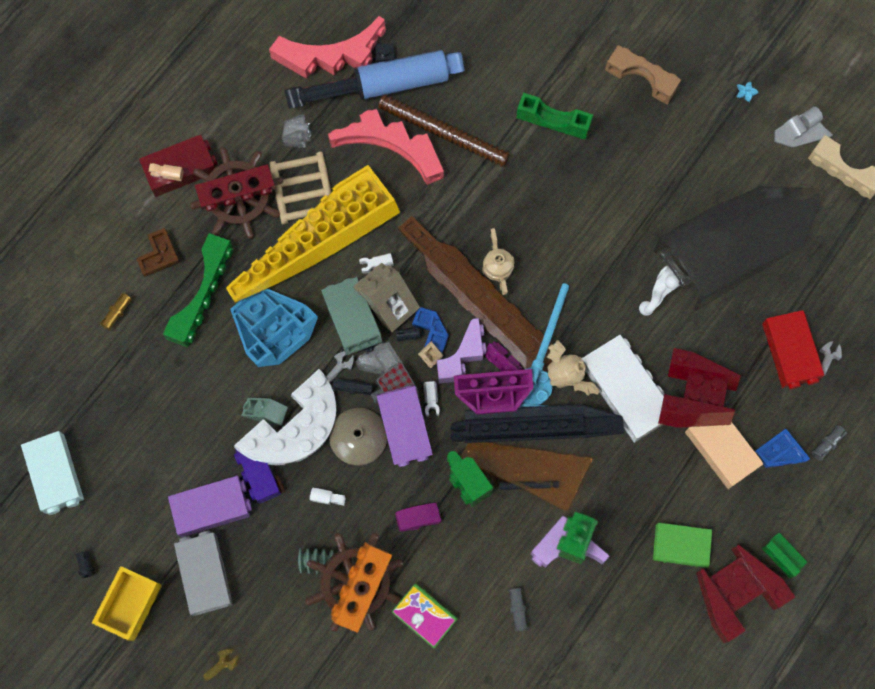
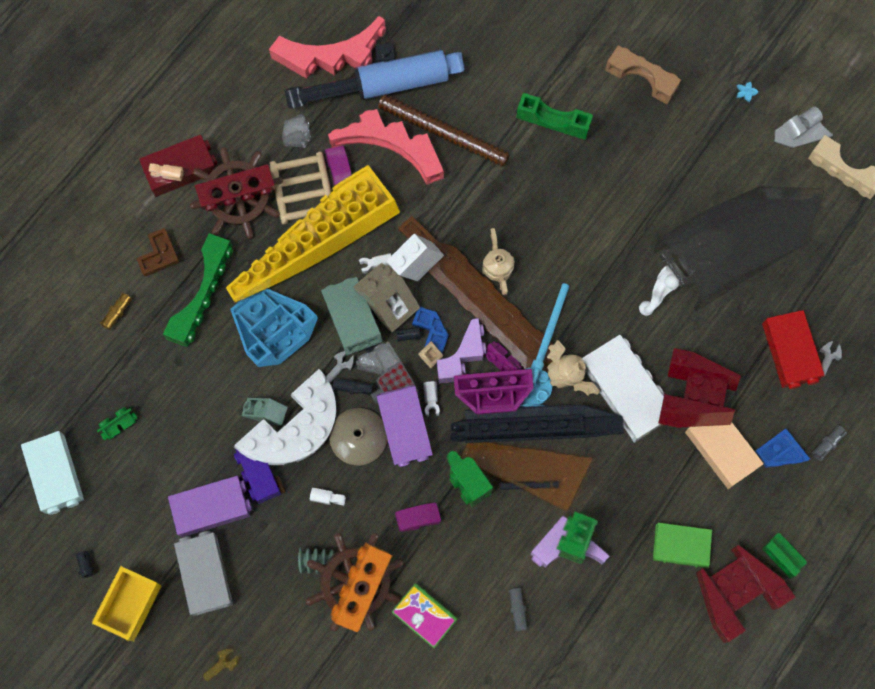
(110, 427): none -> green hinge
(338, 164): none -> magenta slope
(415, 258): none -> white brick

